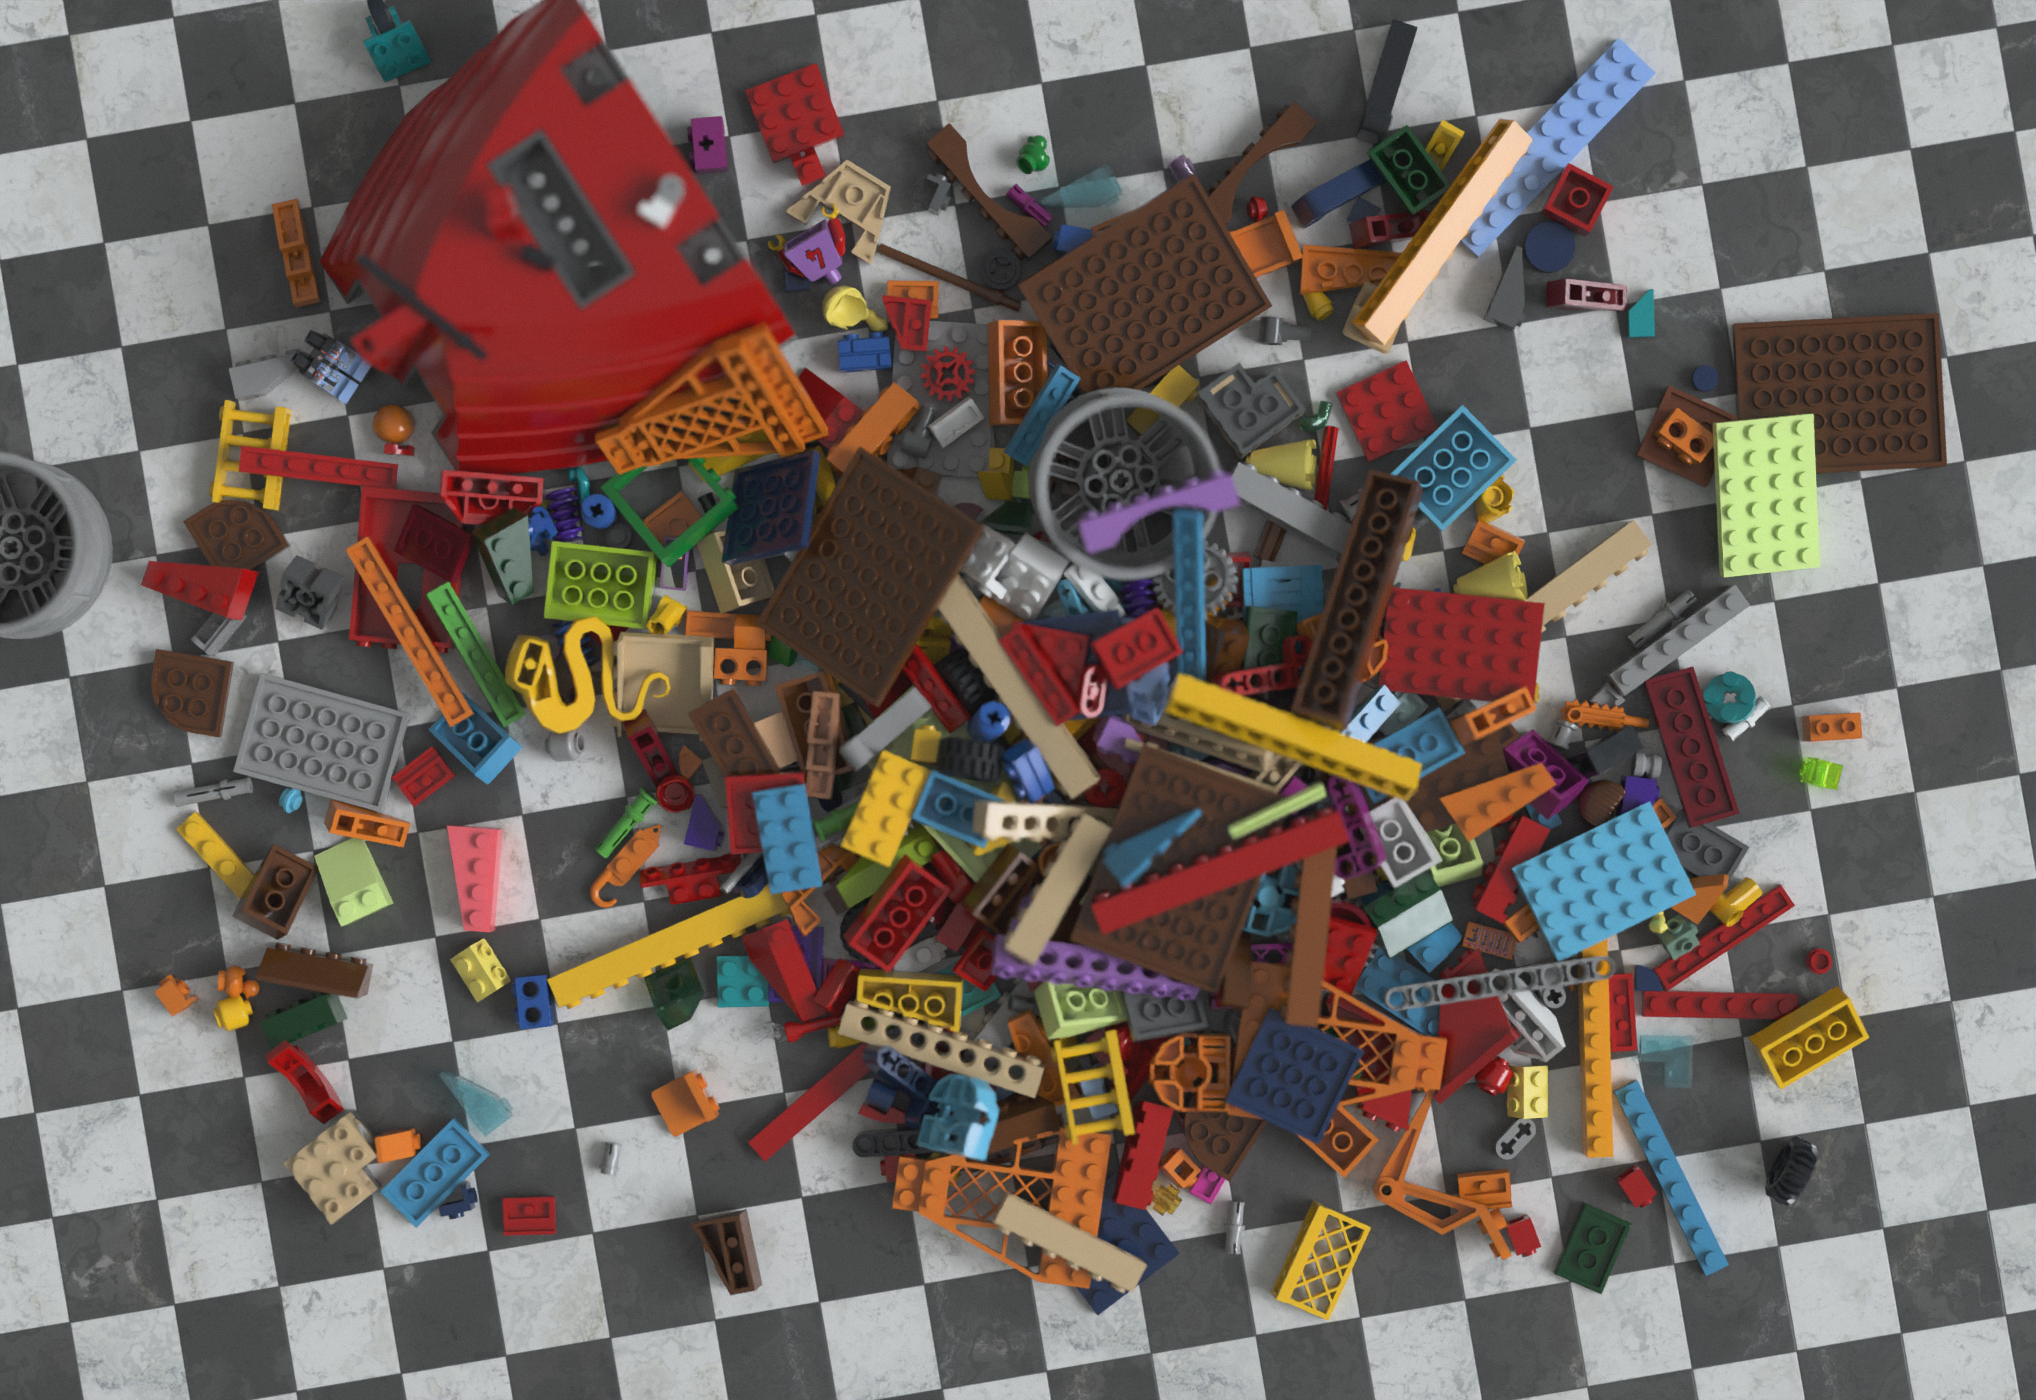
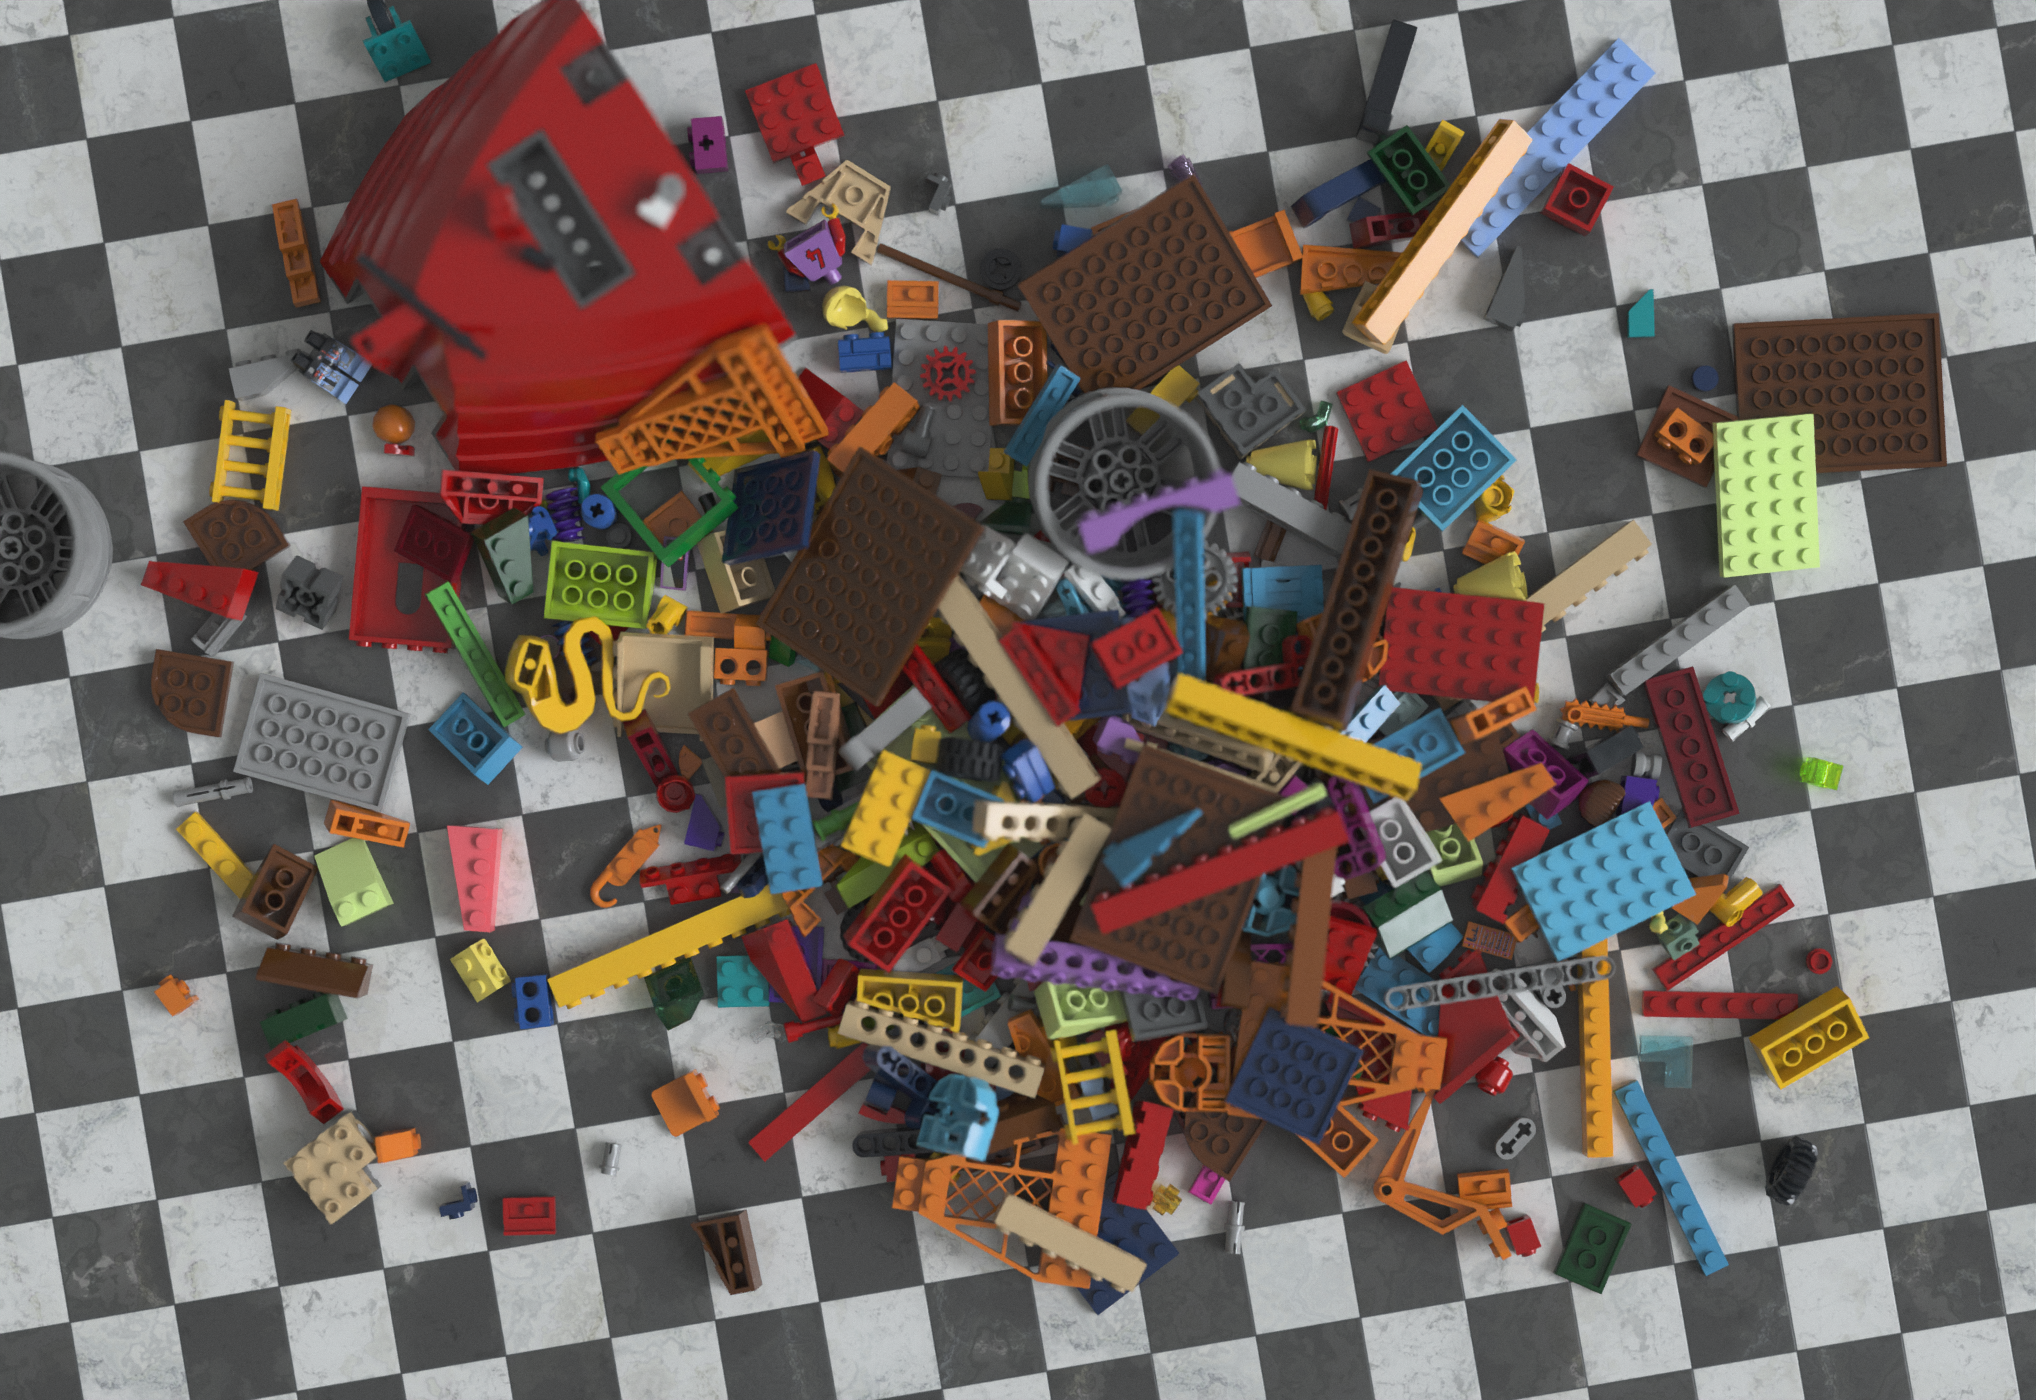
(231, 982): orange animal -> none
(232, 1013): yellow head -> none
(290, 800): medium azure plate -> none
(317, 467): red plate -> none
(409, 631): orange plate -> none
(423, 776): red plate -> none
(435, 1172): dark azure plate -> none
(481, 1104): clear light blue slope -> none
(633, 813): bright green pin -> none
(910, 321): red wing -> none
(956, 422): white plate -> none
(1024, 232): reddish brown arch -> none
(1029, 205): magenta axle -> none
(1032, 155): green animal -> none
(1092, 690): plate -> none
(1188, 1171): orange brick -> none
(1257, 208): red plate -> none
(1275, 331): dark grey pin -> none
(1288, 131): reddish brown arch -> none
(1300, 1253): yellow fence -> none
(1528, 1092): light yellow bracket -> none
(1549, 247): dark blue tile -> none
(1586, 295): dark red slope -> none
(1622, 1013): red plate -> none
(1646, 979): dark blue tile -> none
(1662, 618): light grey pin -> none
(1832, 727): orange brick -> none

